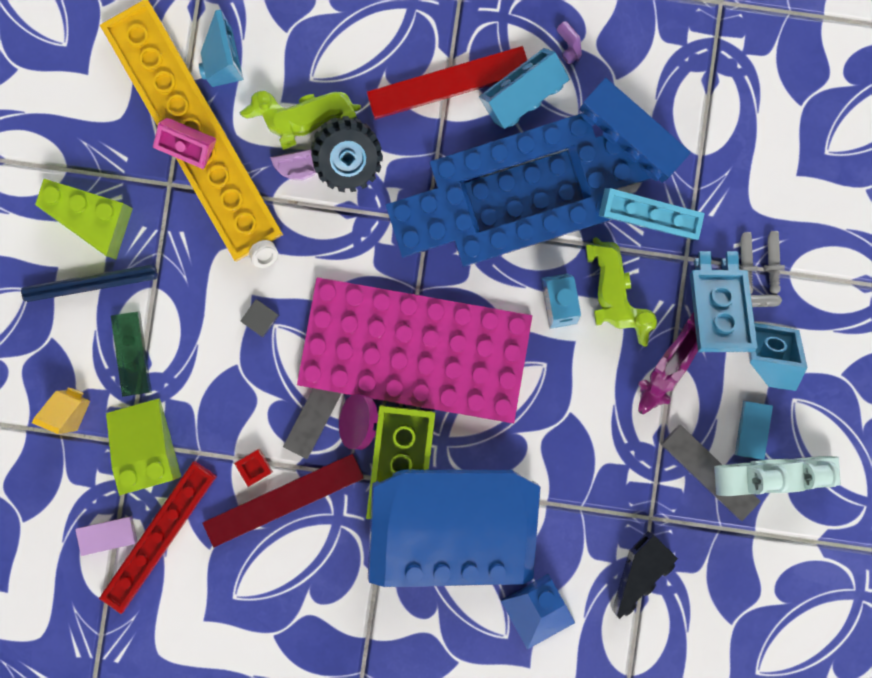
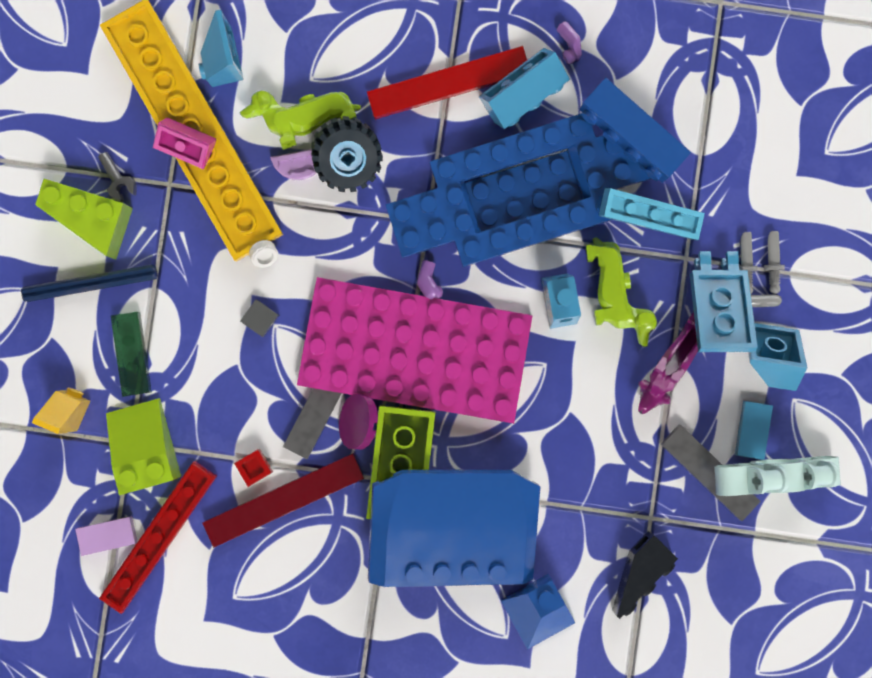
(117, 180): none -> flat silver bar
(426, 283): none -> medium lavender arm

